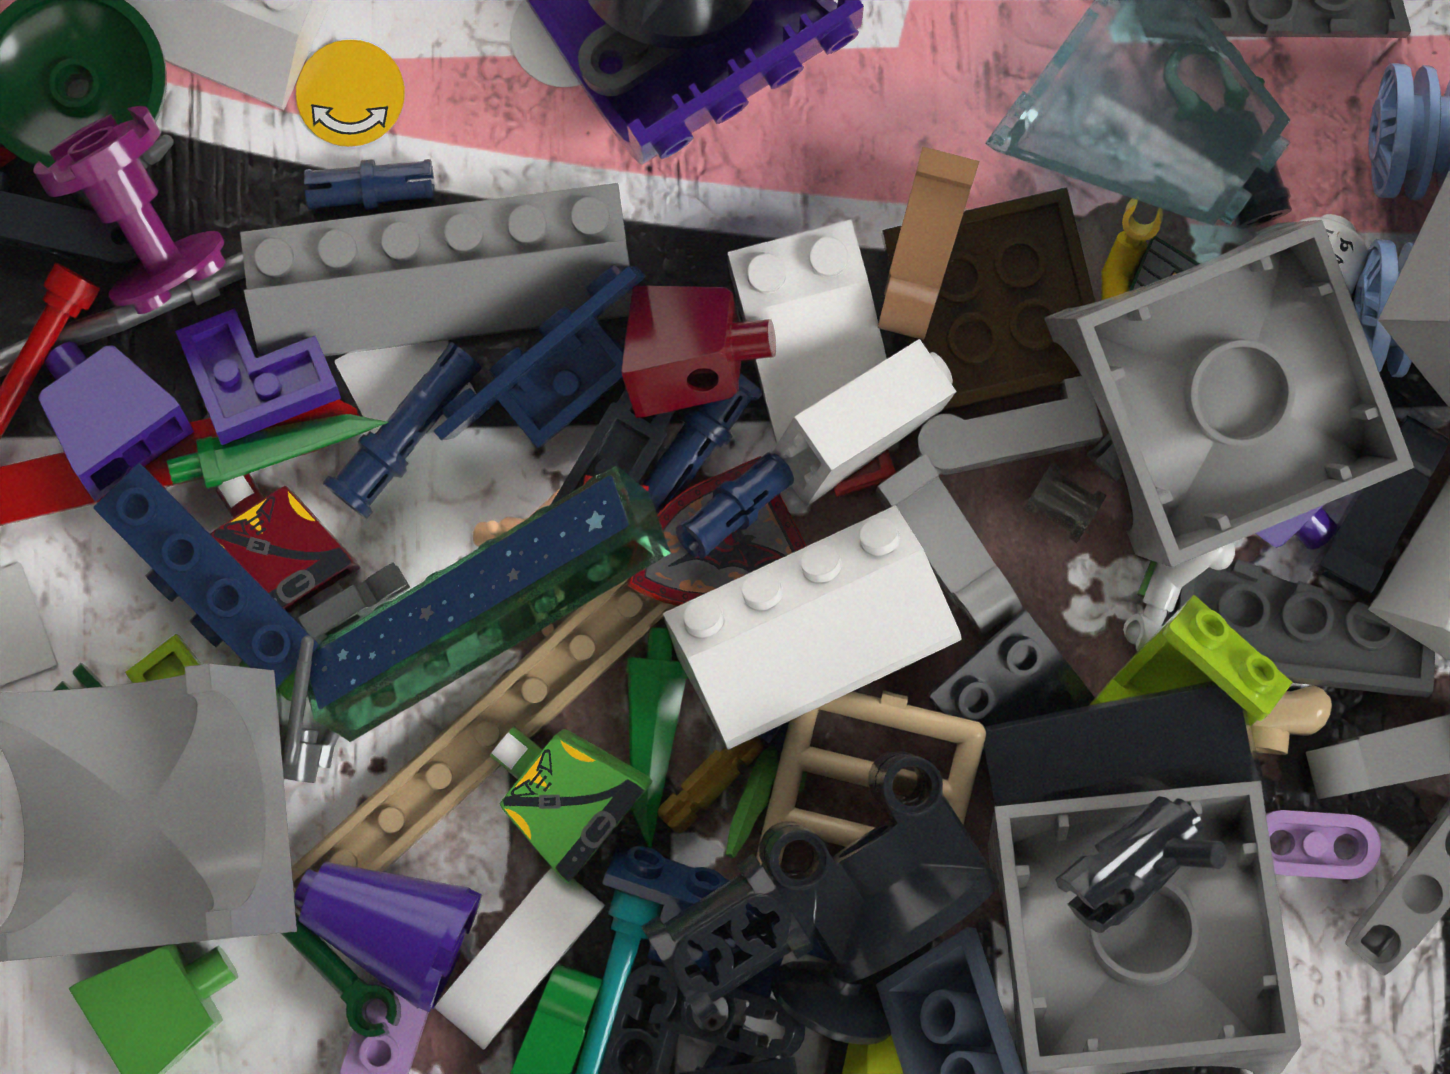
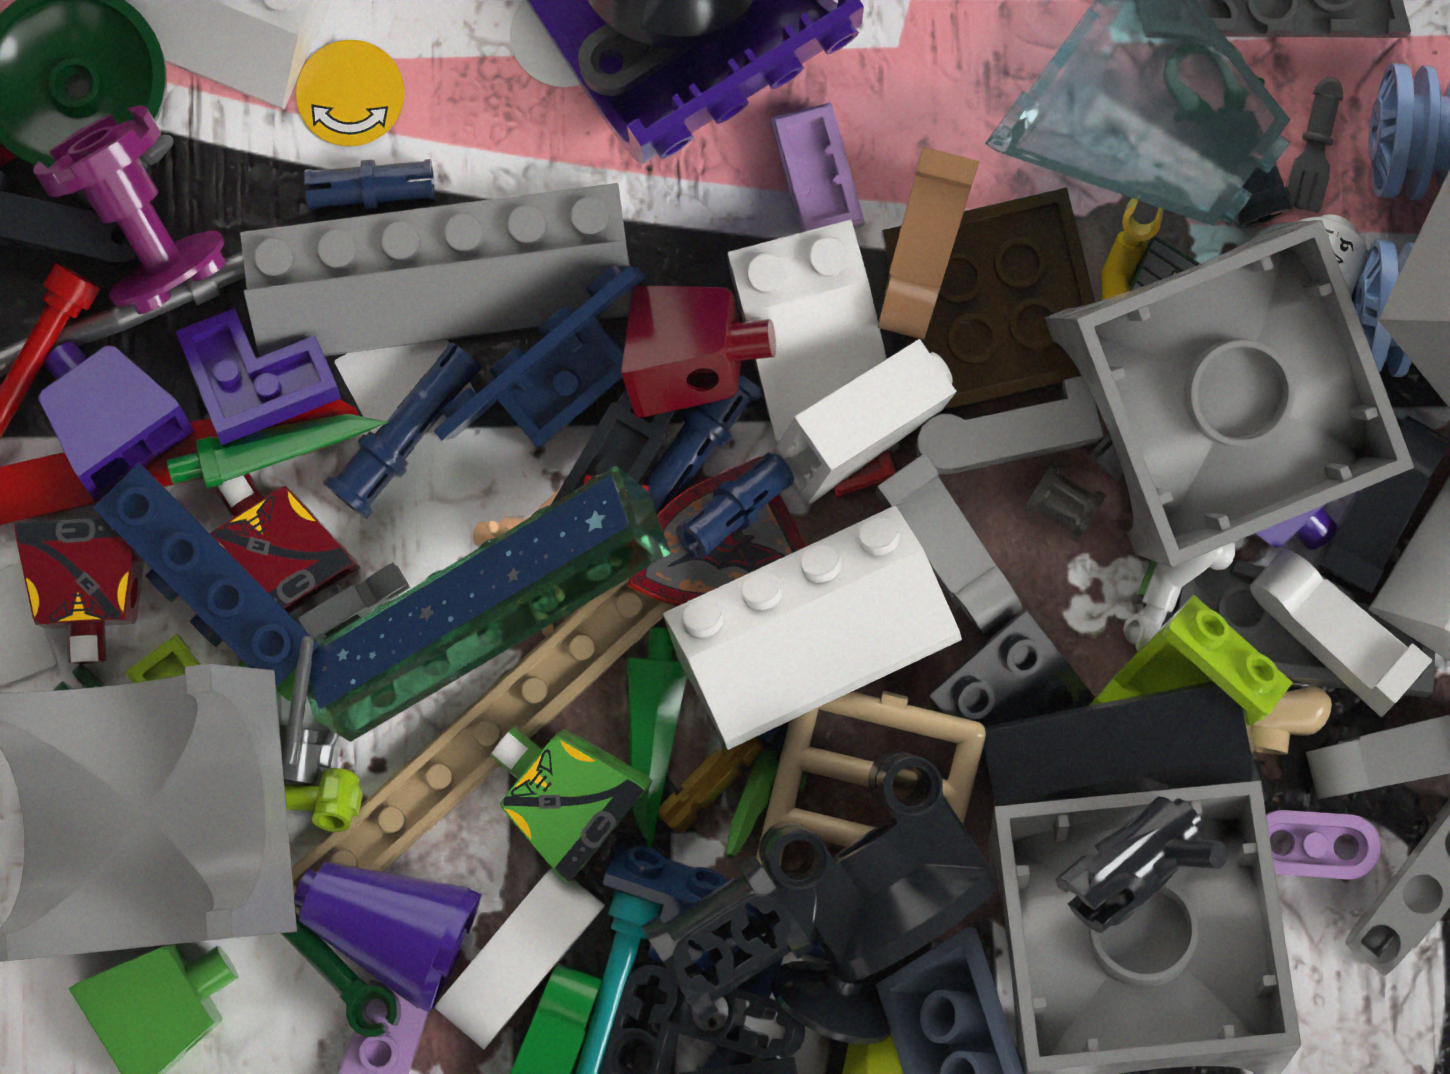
(80, 580): none -> dark red torso
(332, 802): none -> lime bar
(816, 168): none -> lavender plate
(1311, 169): none -> dark grey piece
(1338, 631): none -> white leg

